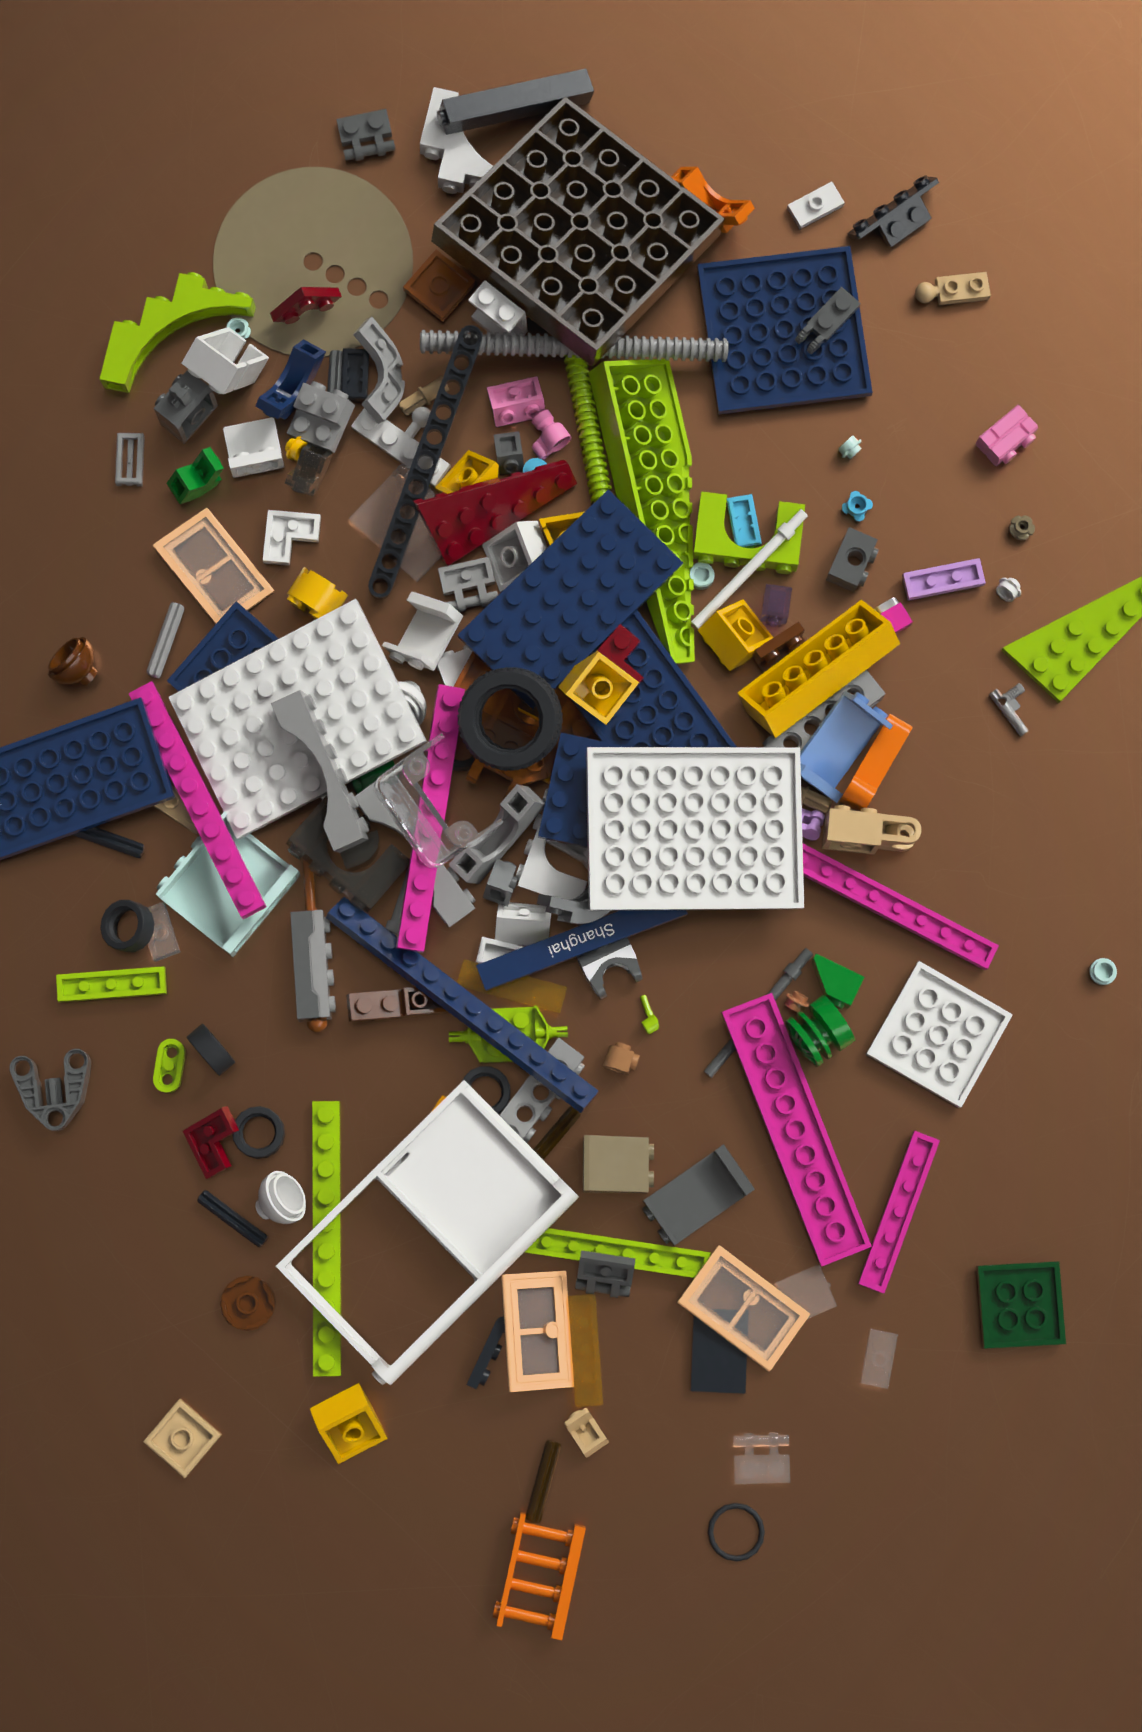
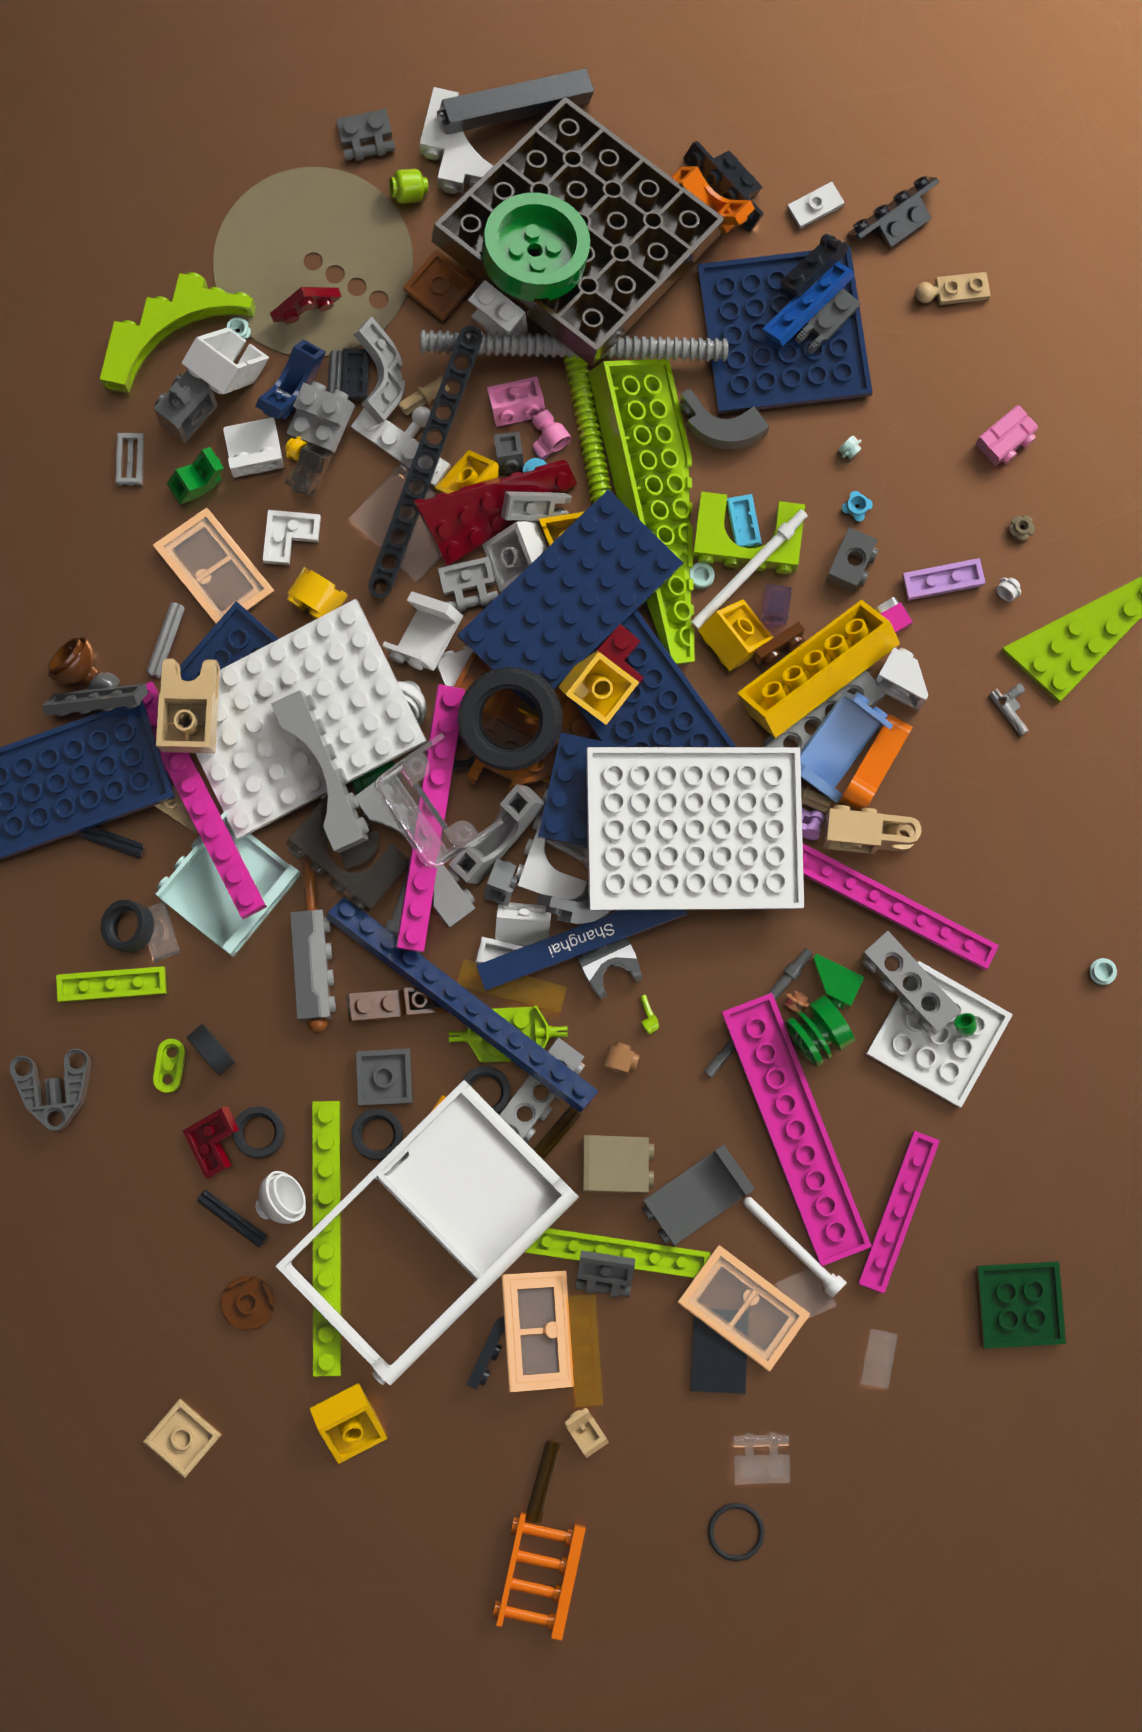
(100, 694): none -> dark grey plate
(185, 701): none -> tan brick
(366, 1117): none -> black tyre
(384, 1077): none -> dark grey plate
(408, 186): none -> lime head
(533, 505): none -> light grey hinge
(534, 223): none -> brick
(719, 432): none -> dark grey arch
(726, 178): none -> black bracket
(802, 309): none -> blue plate
(814, 265): none -> black plate
(831, 1283): none -> white piece
(903, 679): none -> white slope
(926, 987): none -> light grey brick
(965, 1024): none -> green hinge

